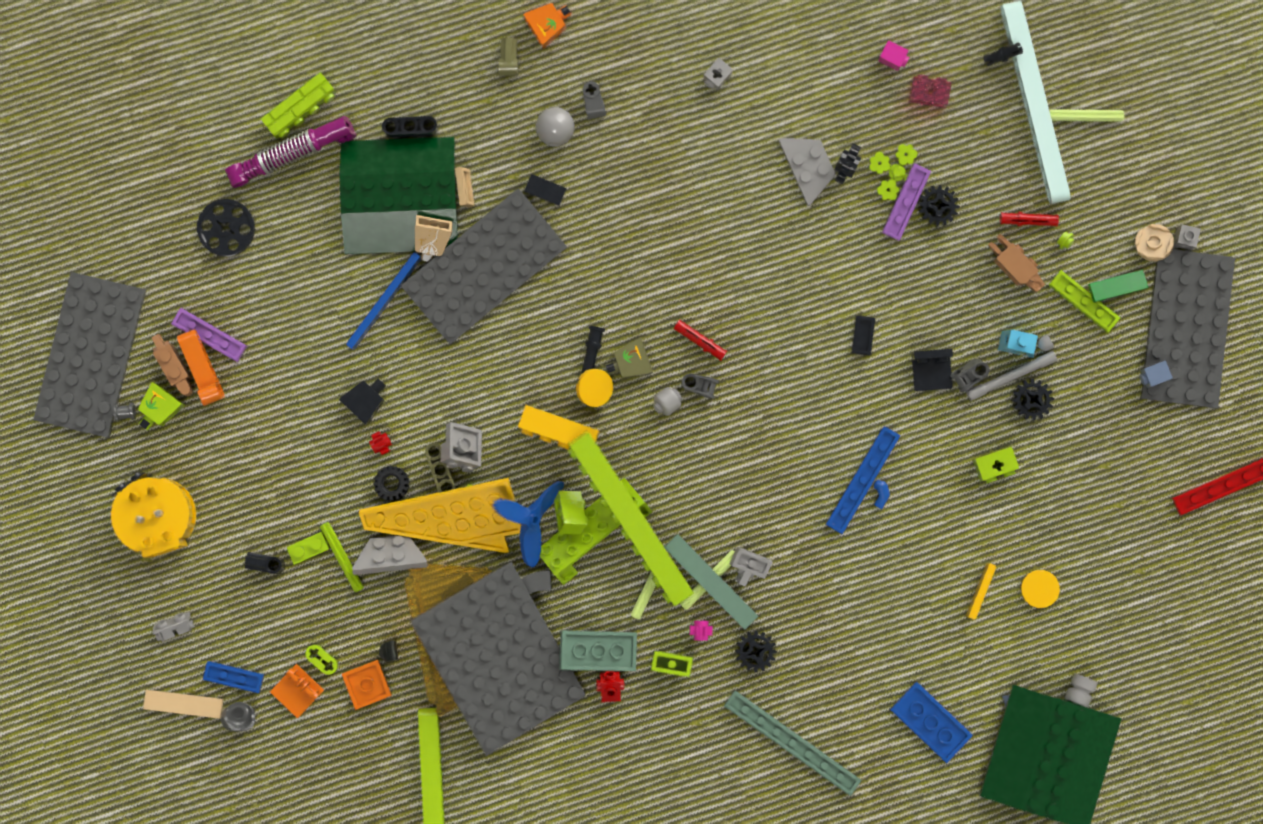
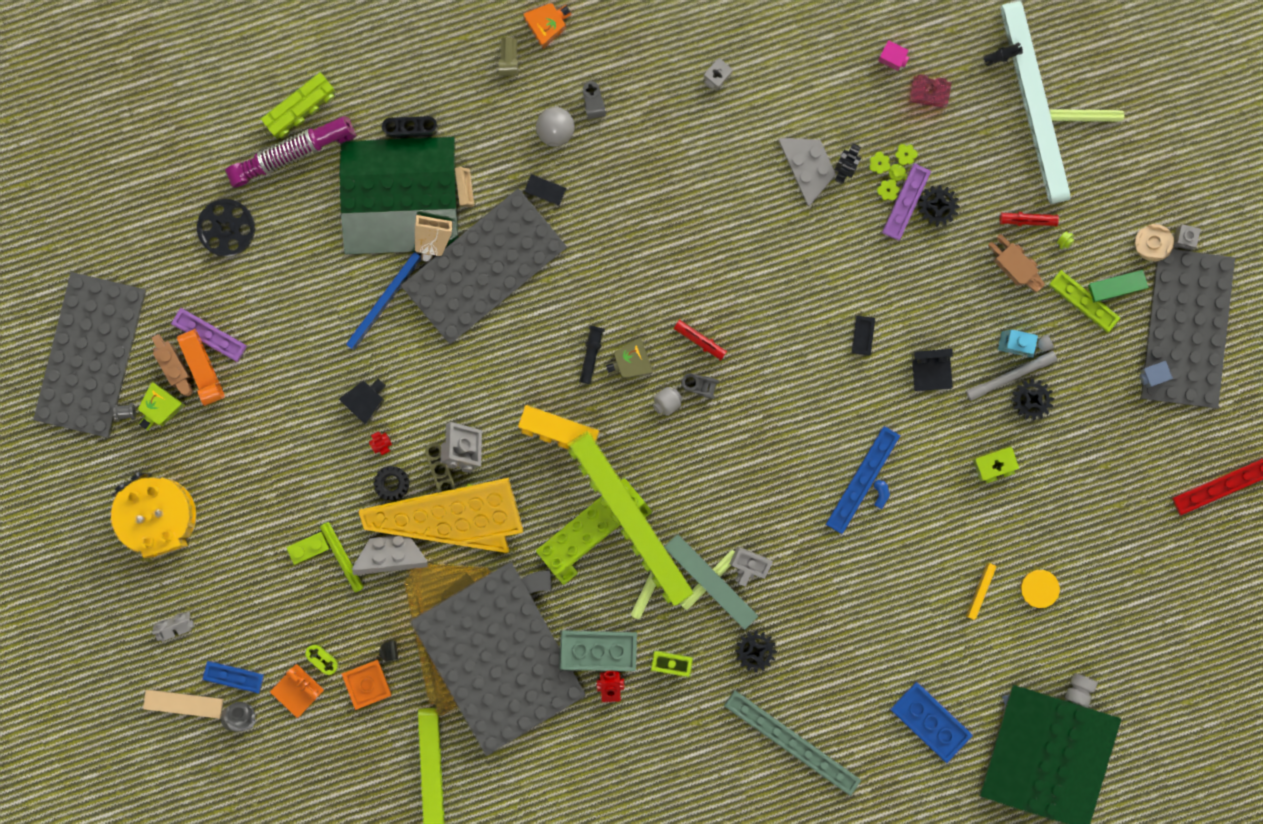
(263, 563): black piece -> none
(529, 519): blue piece -> none
(570, 512): lime brick -> none
(594, 387): yellow tile -> none
(701, 630): dark pink gear -> none
(966, 375): dark grey piece -> none

